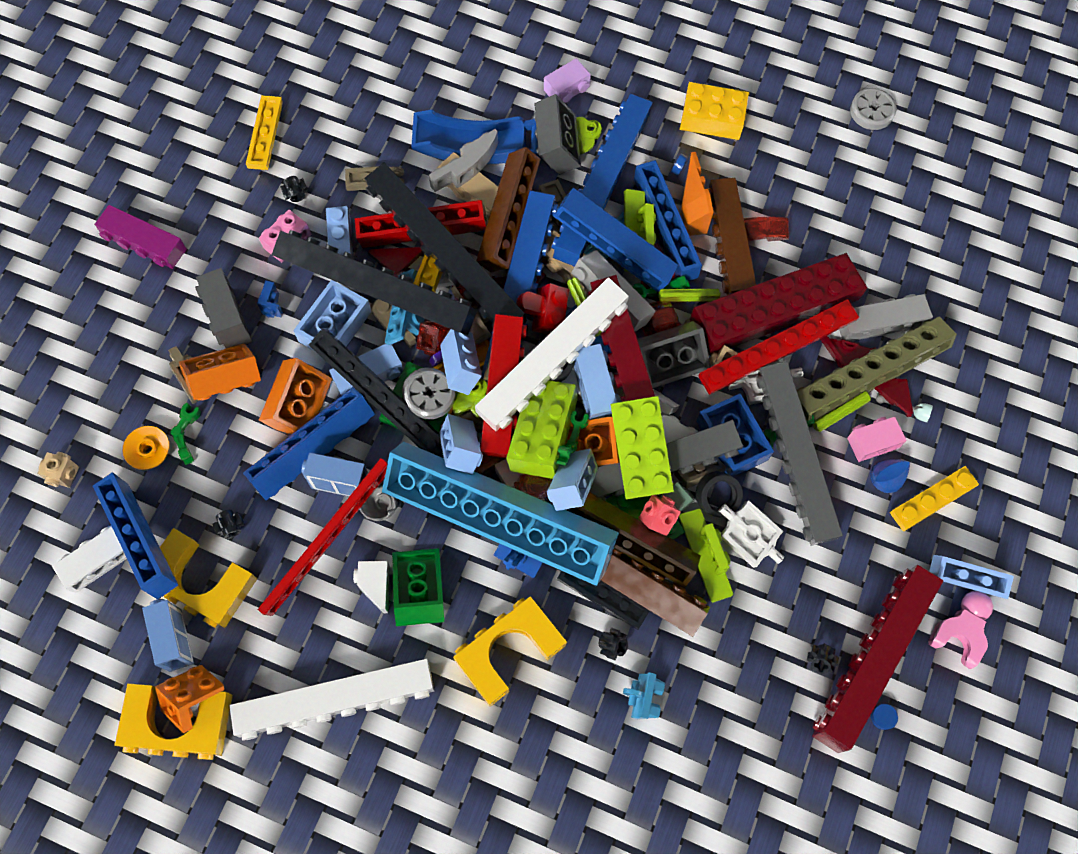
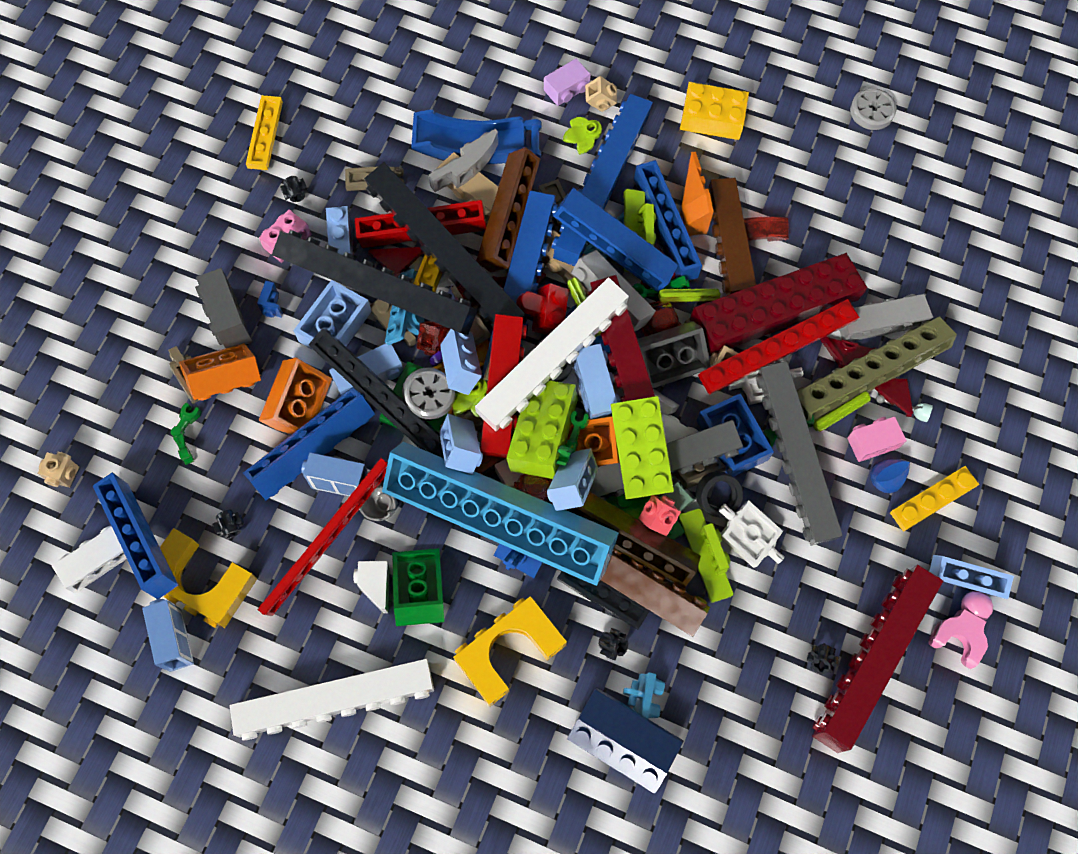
(139, 441): light orange dish -> none
(139, 731): yellow arch -> none
(140, 236): magenta brick -> none
(184, 691): orange bracket -> none
(557, 134): dark grey brick -> none
(601, 94): none -> tan brick
(625, 740): none -> dark blue slope
(680, 163): blue tile -> none
(884, 717): blue tile -> none

